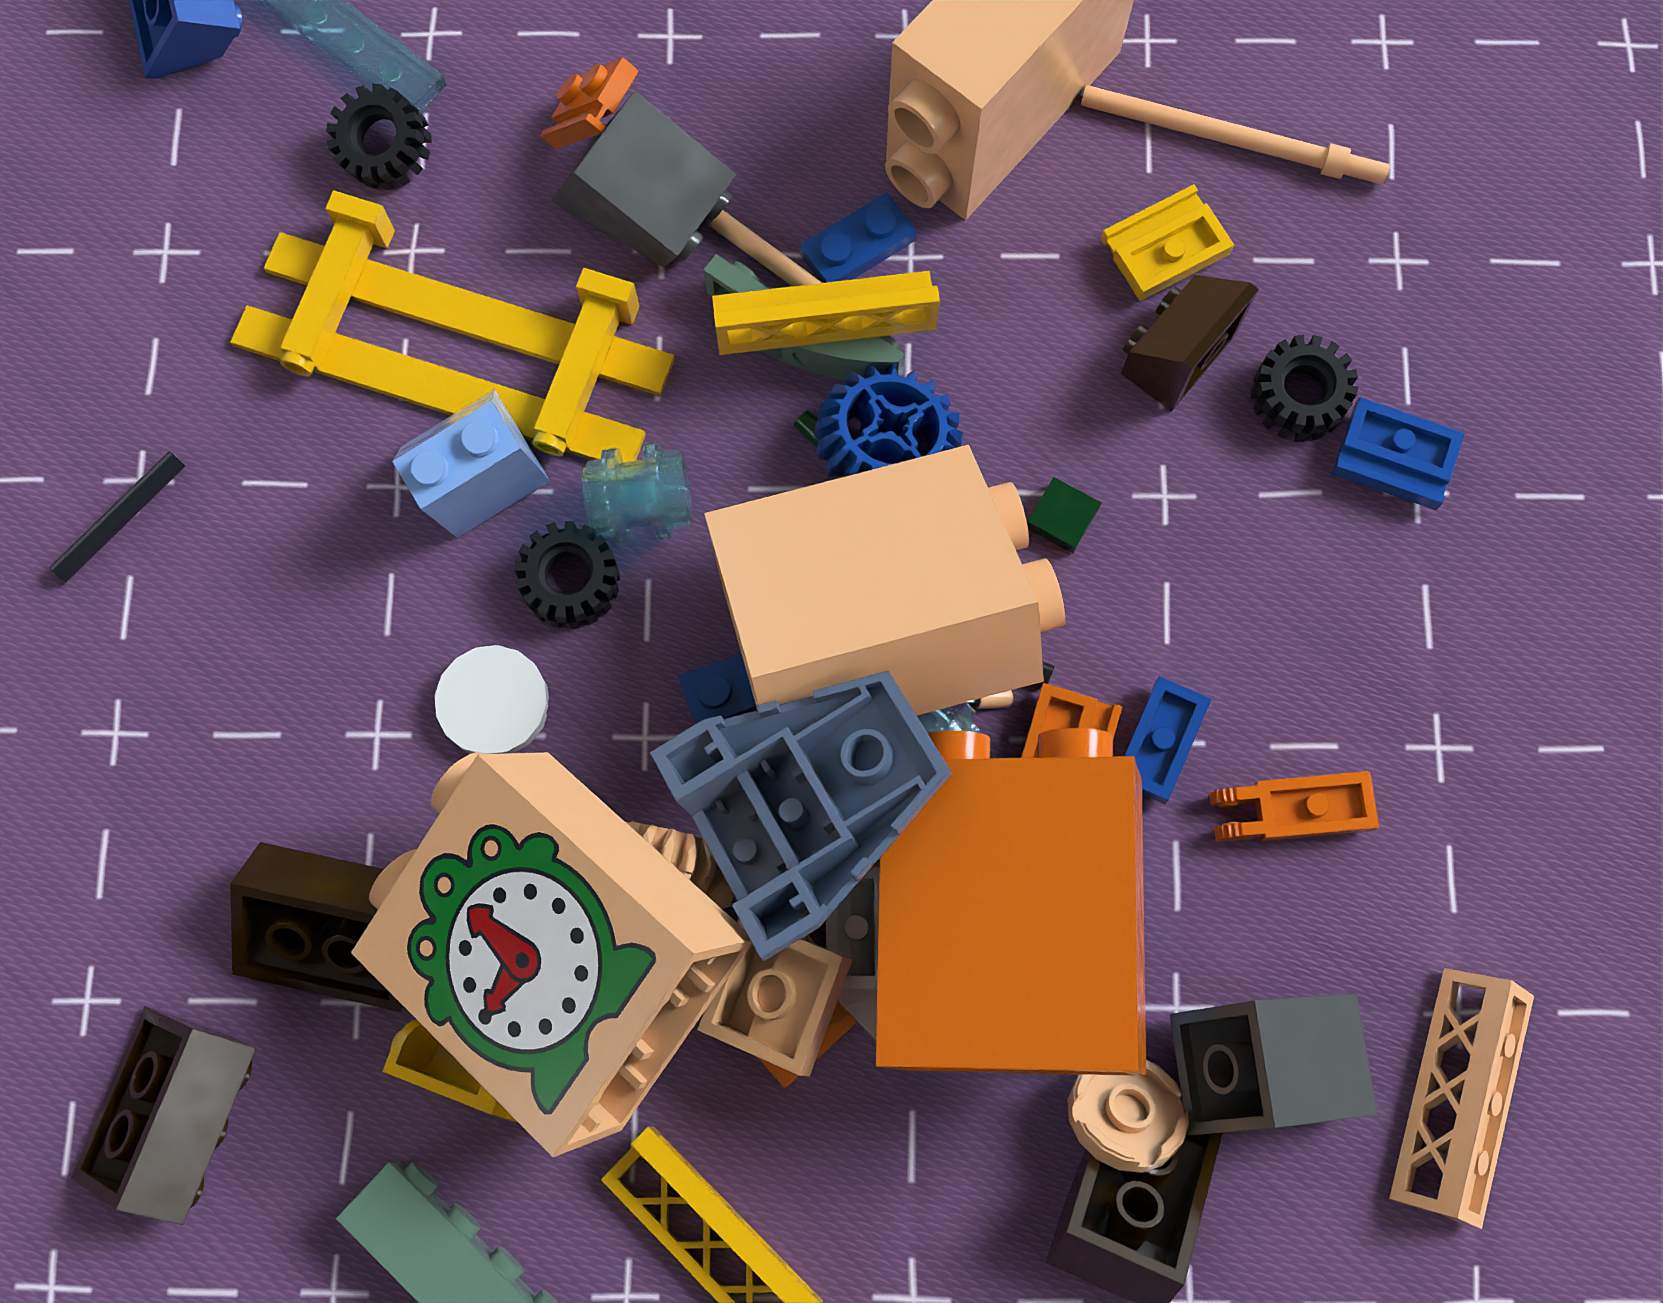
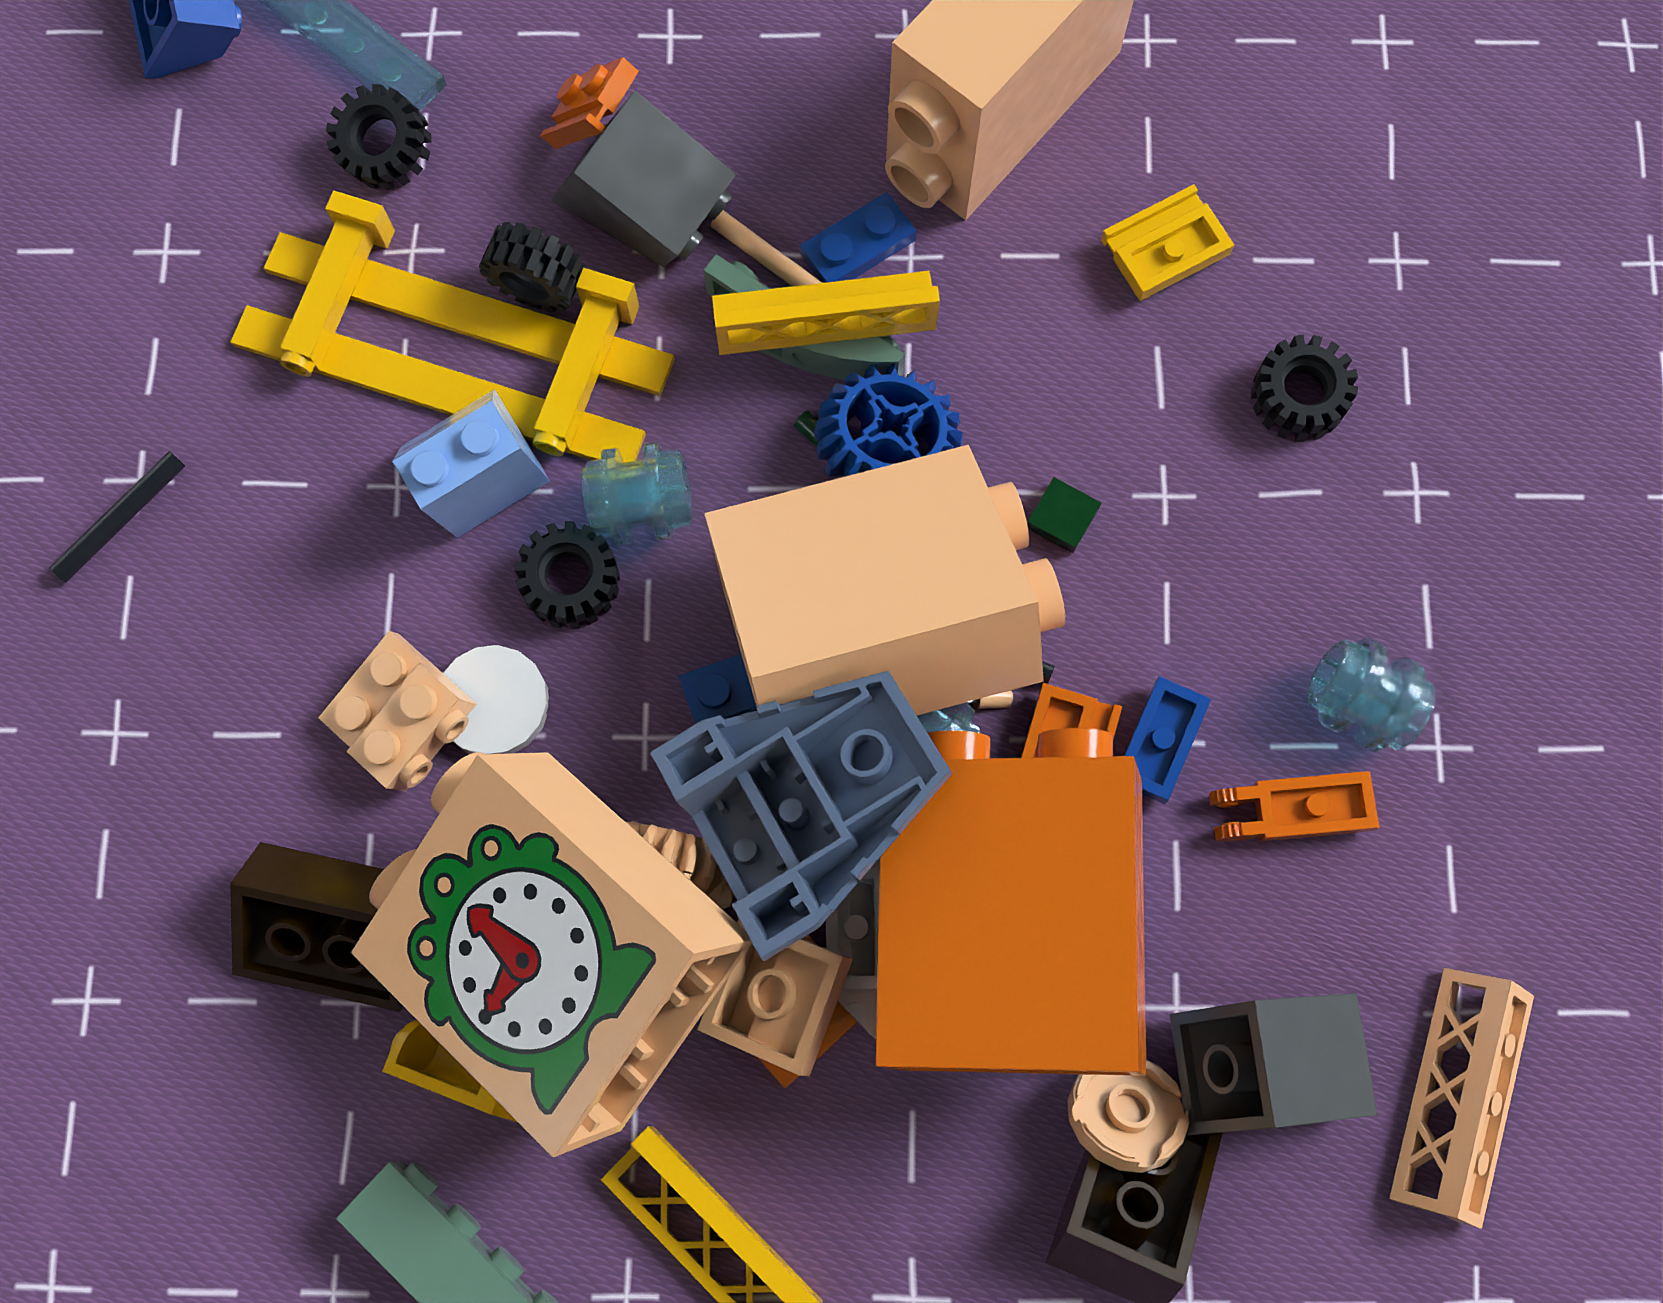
(163, 1117): slope -> none
(397, 713): none -> light nougat plate
(532, 266): none -> black tyre
(1186, 336): dark brown slope -> none
(1332, 161): light nougat bar -> none
(1381, 699): none -> clear light blue piece
(1398, 453): blue plate -> none

